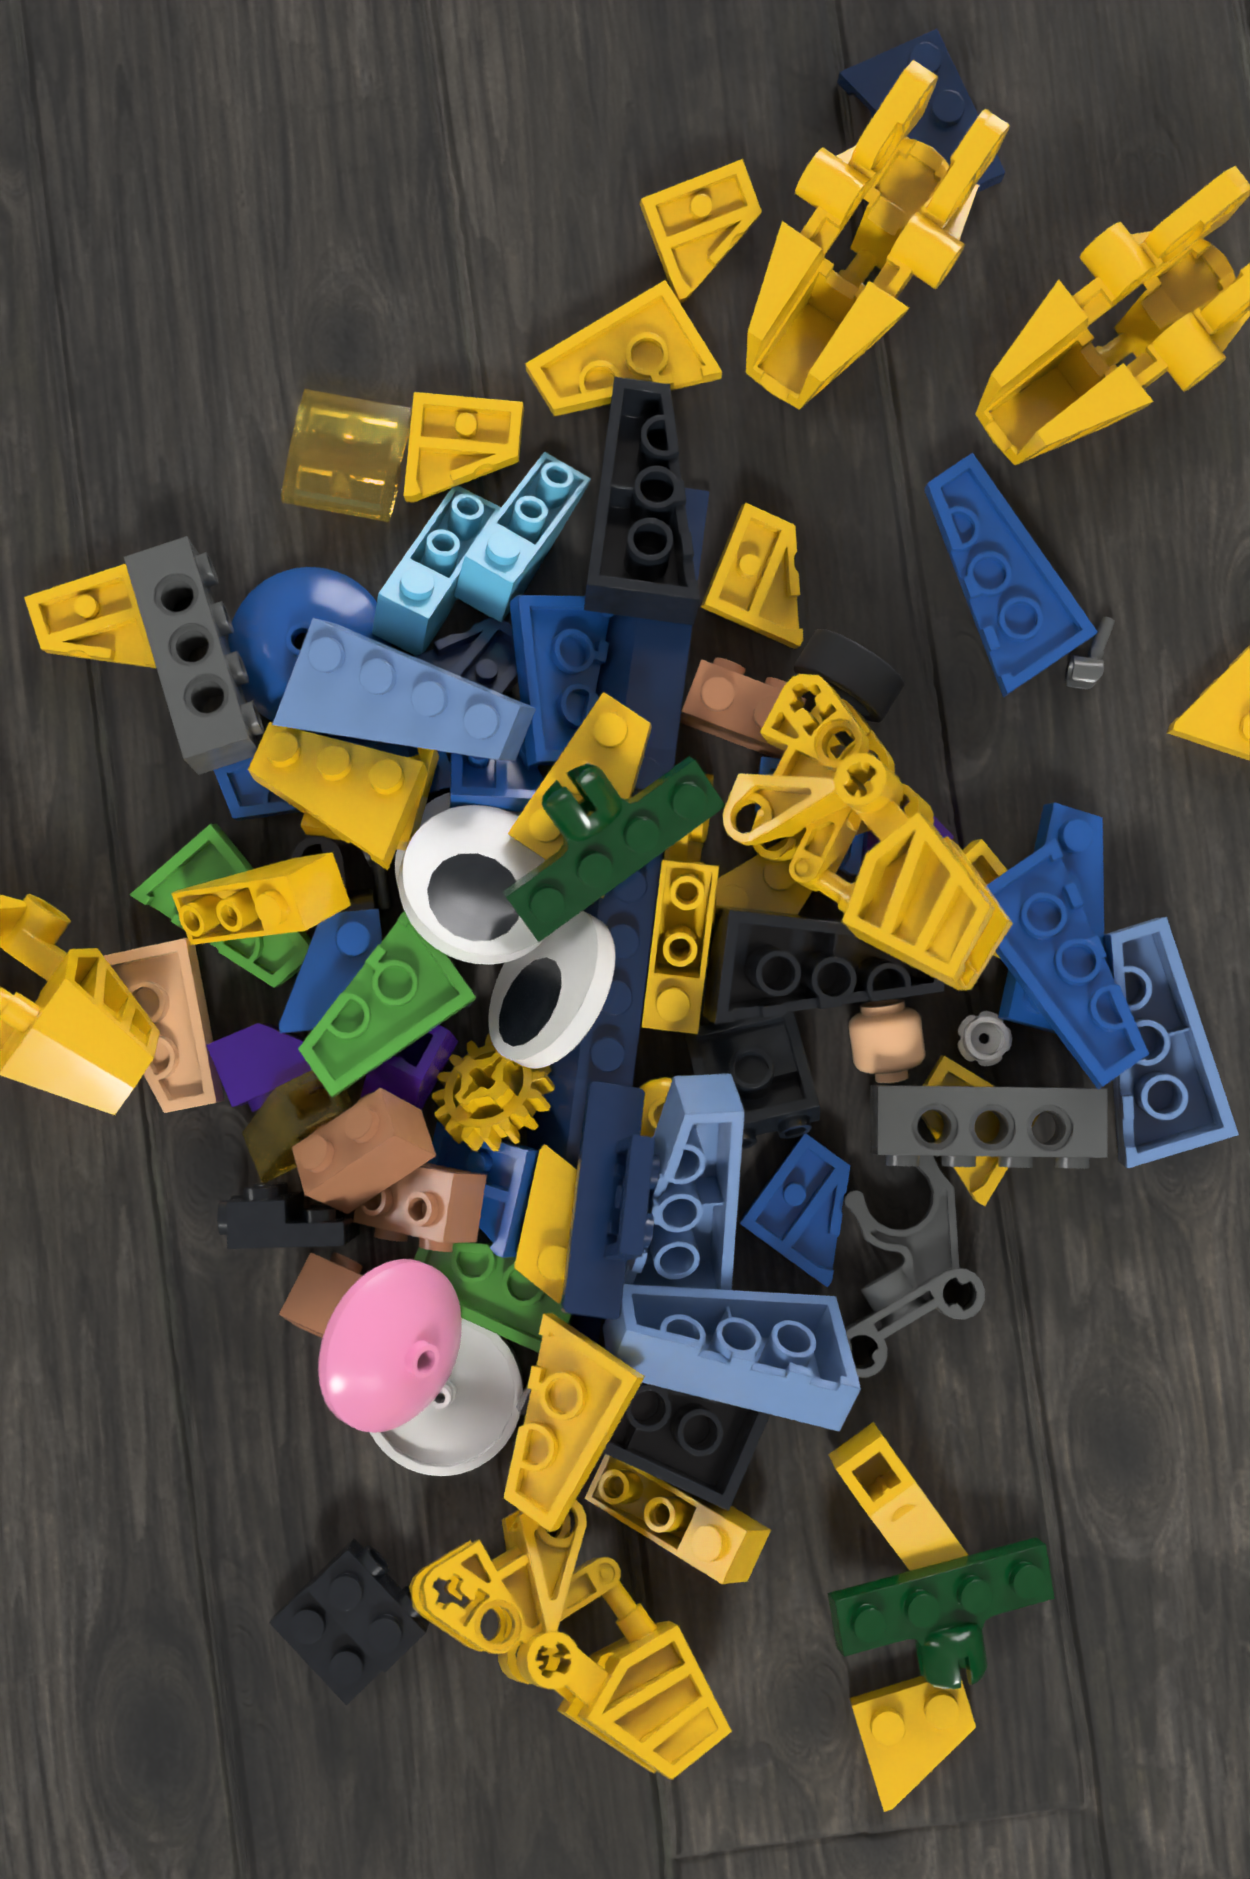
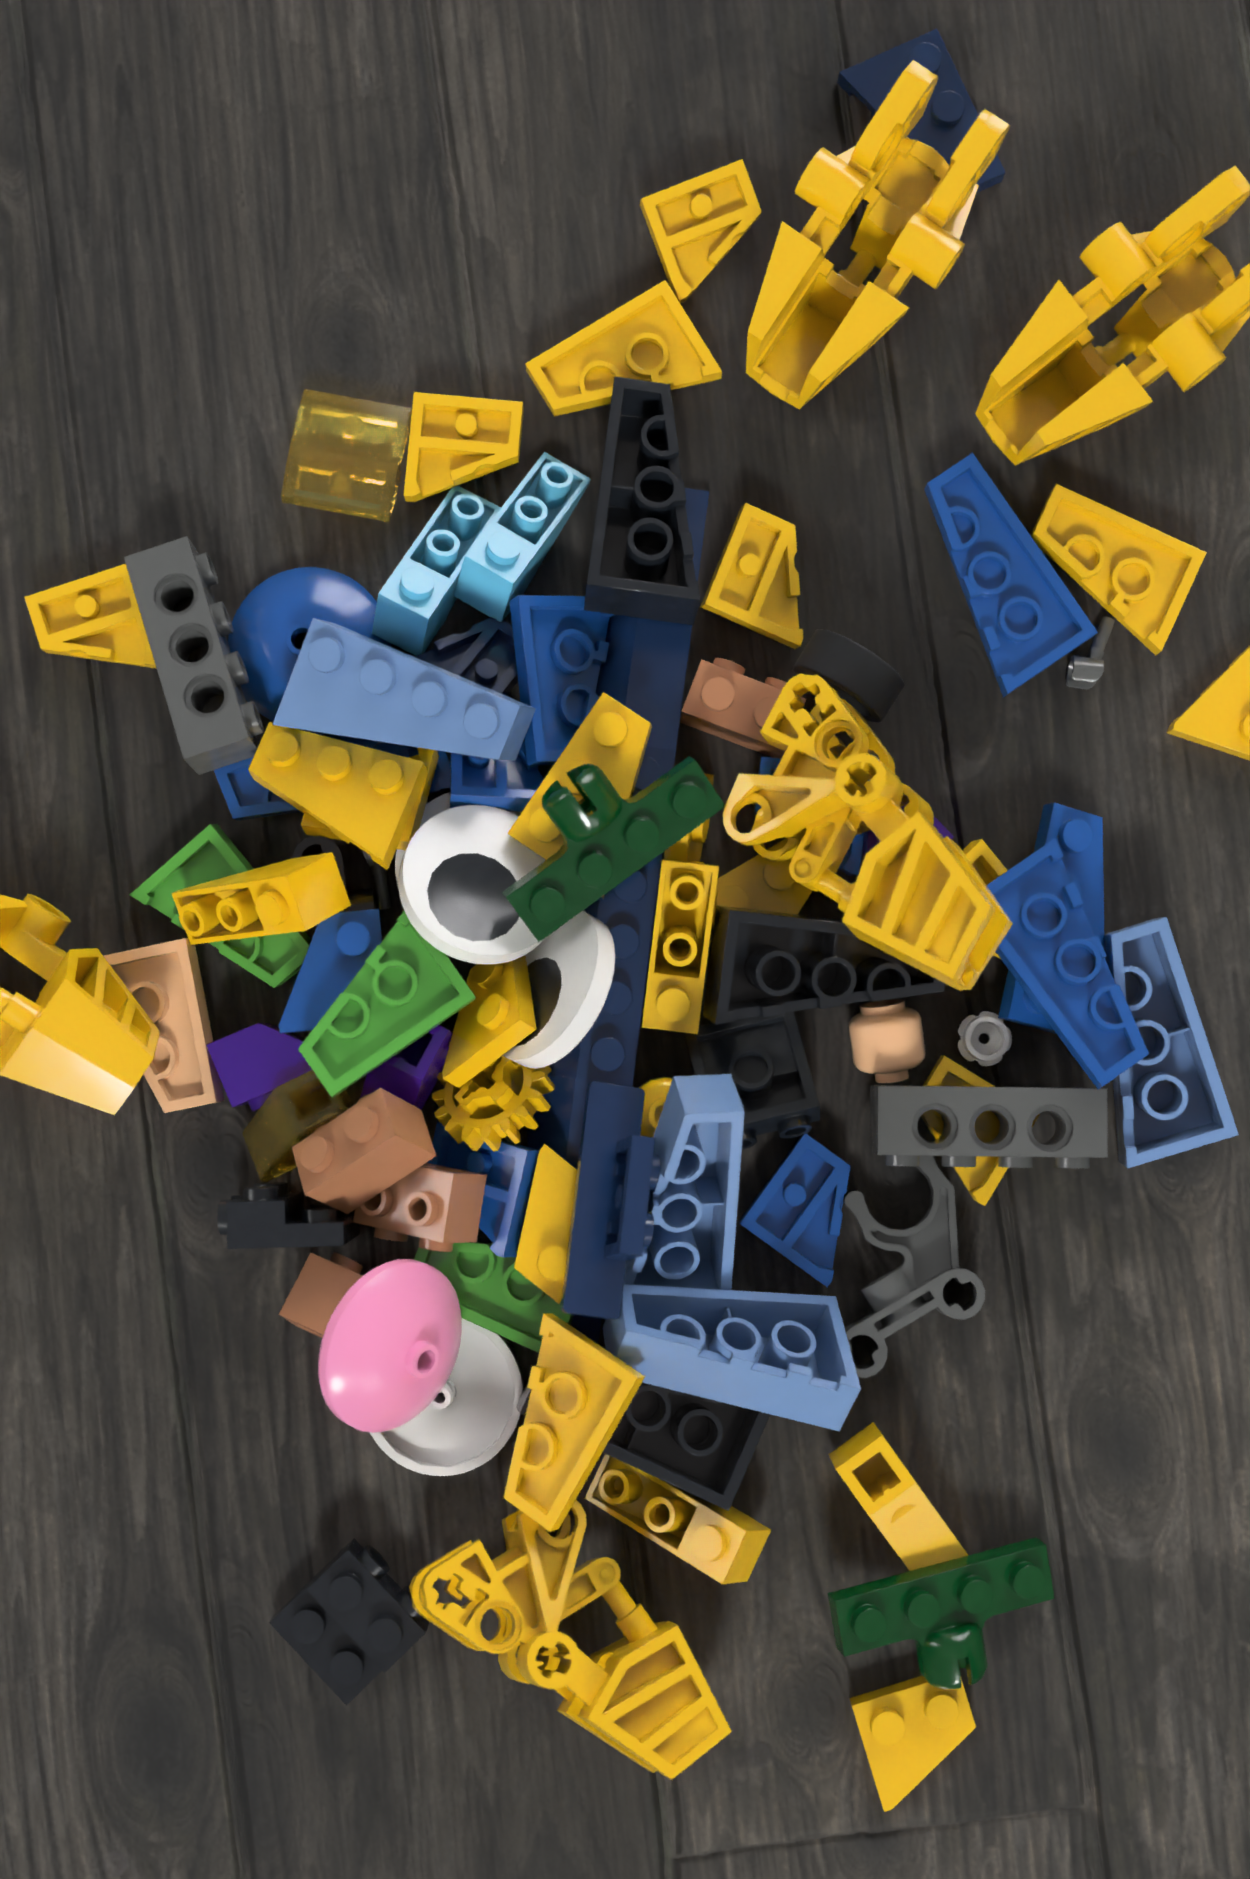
(492, 1022): none -> yellow wing
(1120, 562): none -> yellow wing

